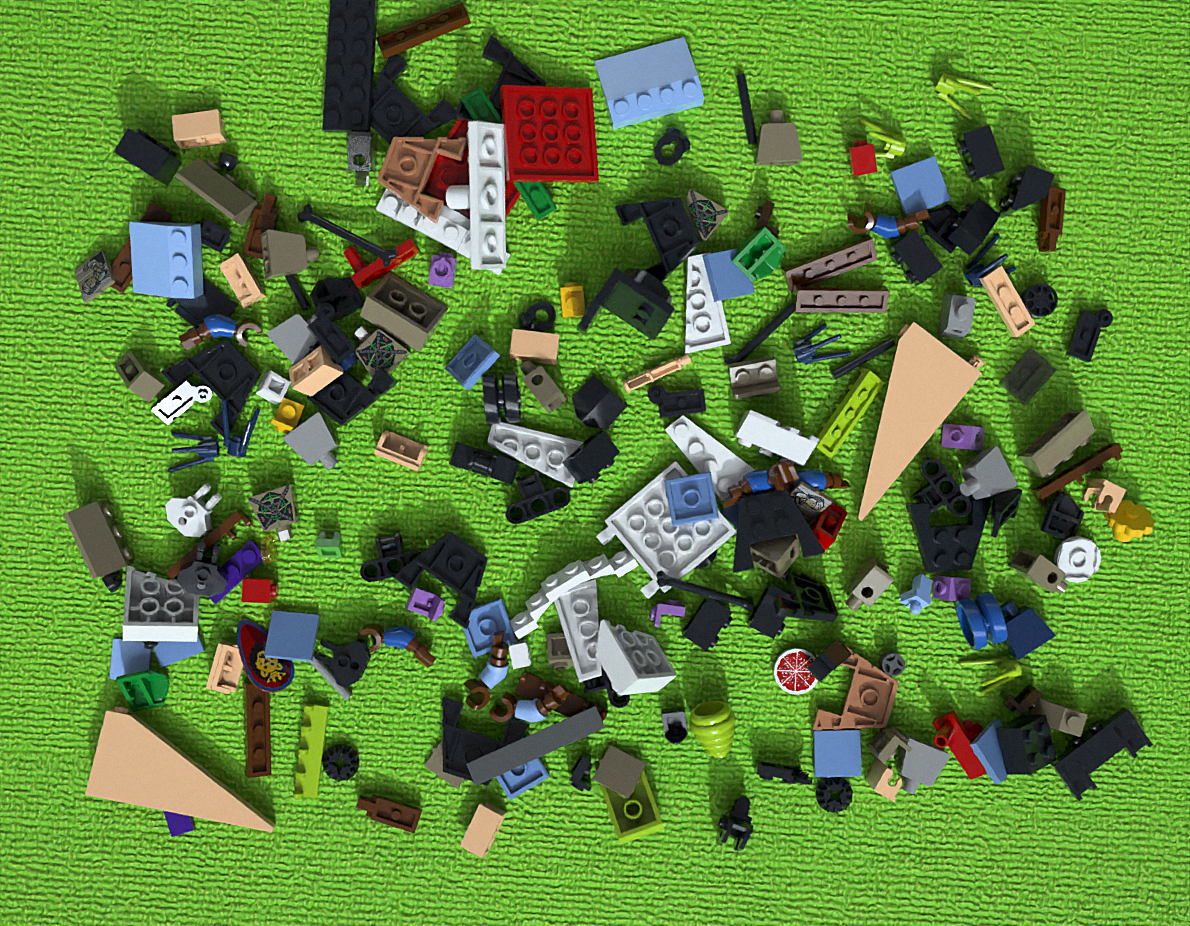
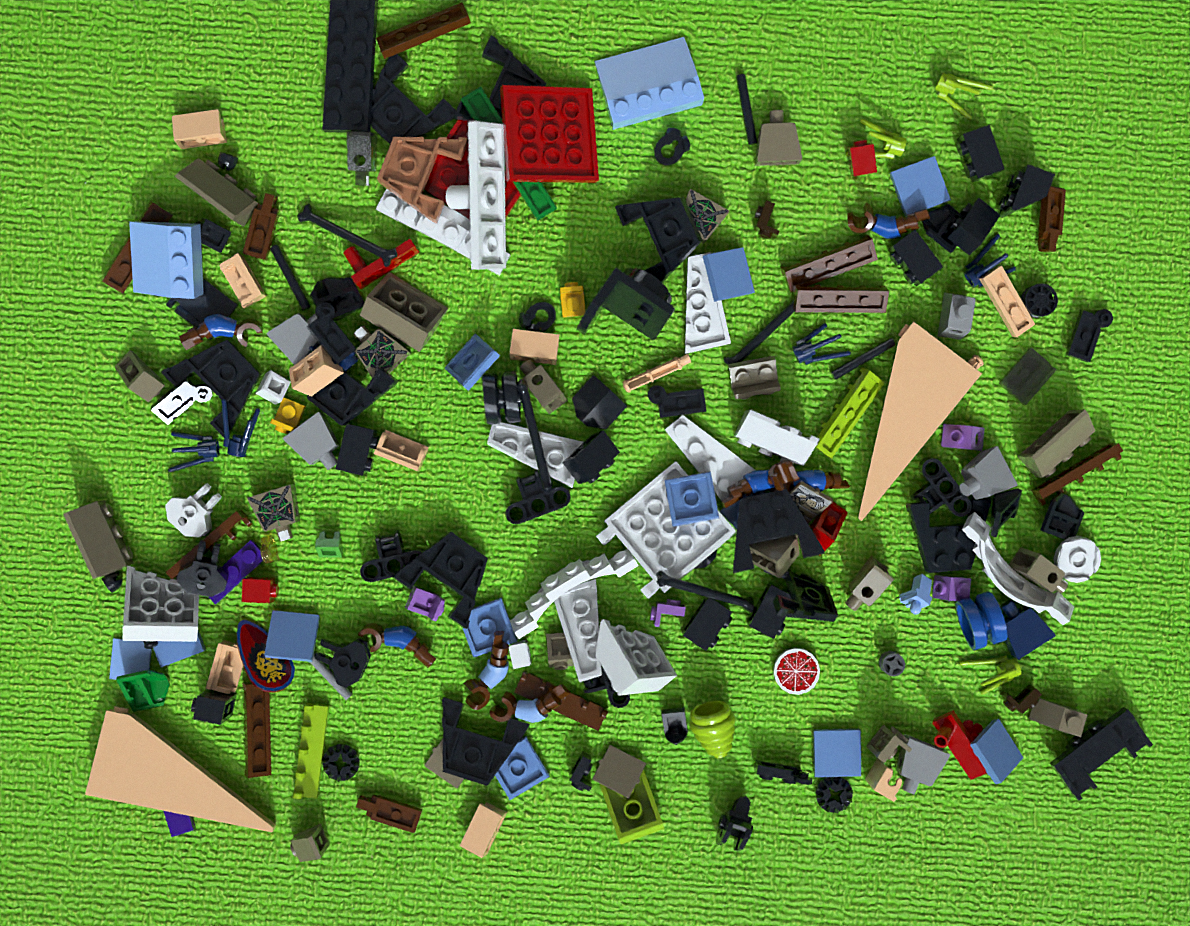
(94, 276): piece -> none
(148, 155): black brick -> none
(213, 706): none -> black brick
(285, 253): dark tan torso -> none
(309, 844): none -> dark tan slope
(357, 450): none -> black brick
(443, 270): medium lavender brick -> none
(484, 463): black piece -> none
(534, 435): none -> black piece
(535, 745): dark grey tile -> none
(759, 254): green slope -> none
(829, 660): leg -> none
(867, 699): nougat wing -> none
(1009, 580): none -> white piece
(1026, 744): black brick -> none
(1107, 494): light nougat hinge -> none
(1130, 521): yellow plant -> none

